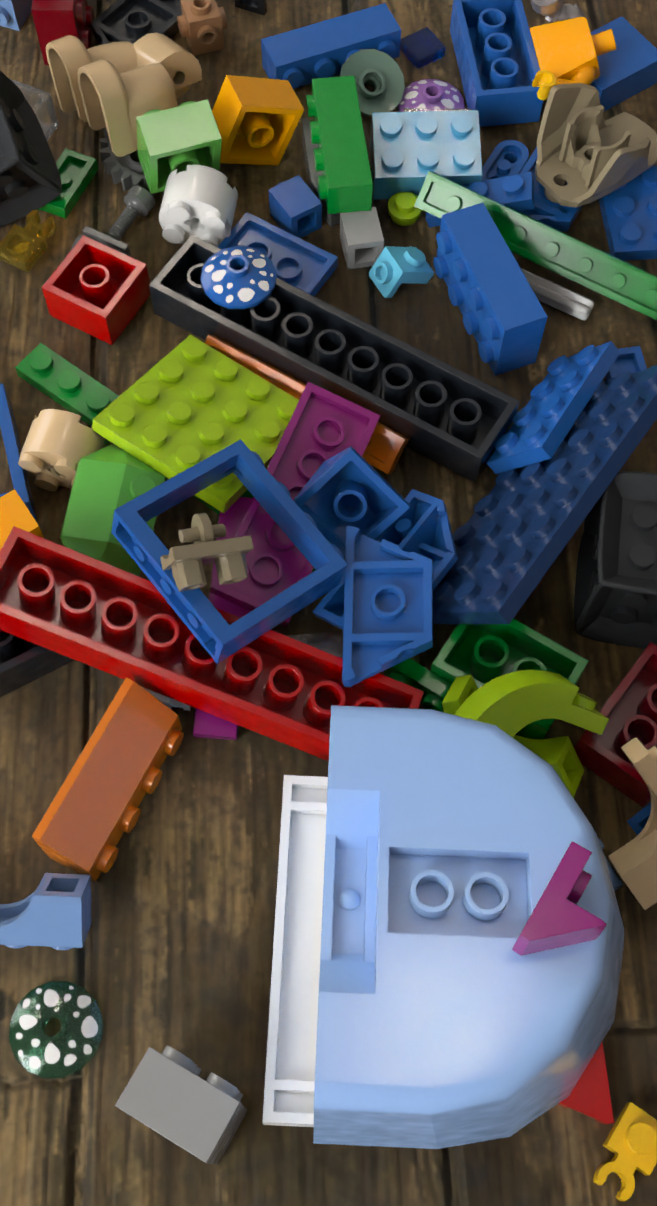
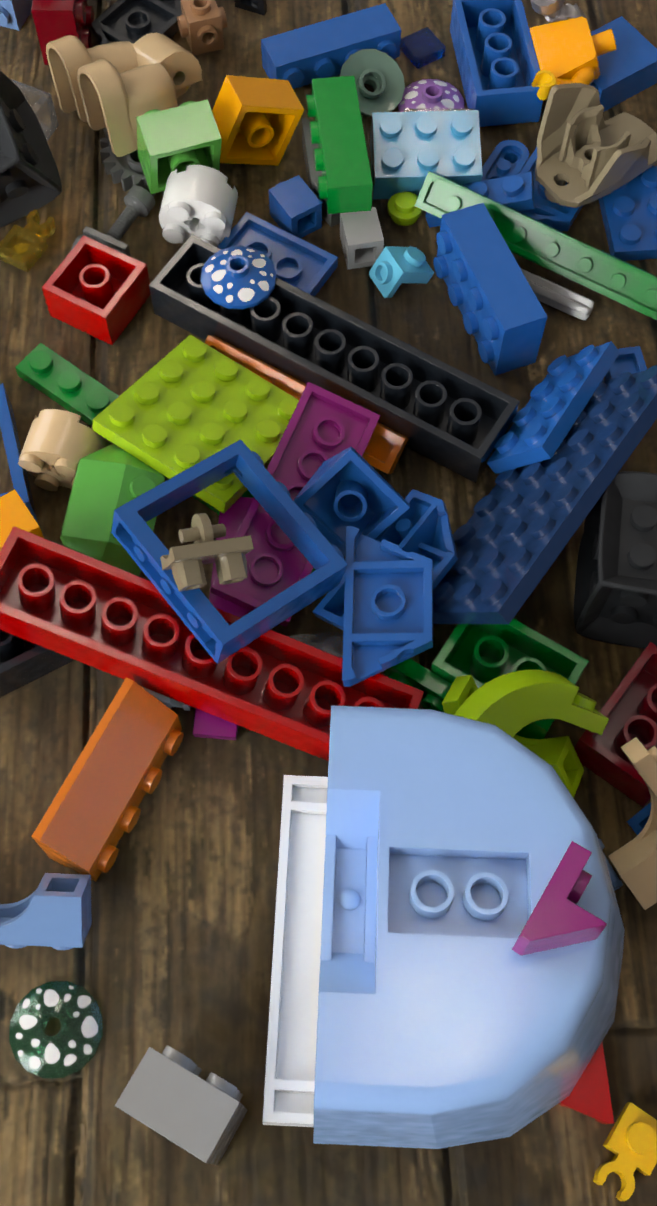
(75, 174): green plate -> none

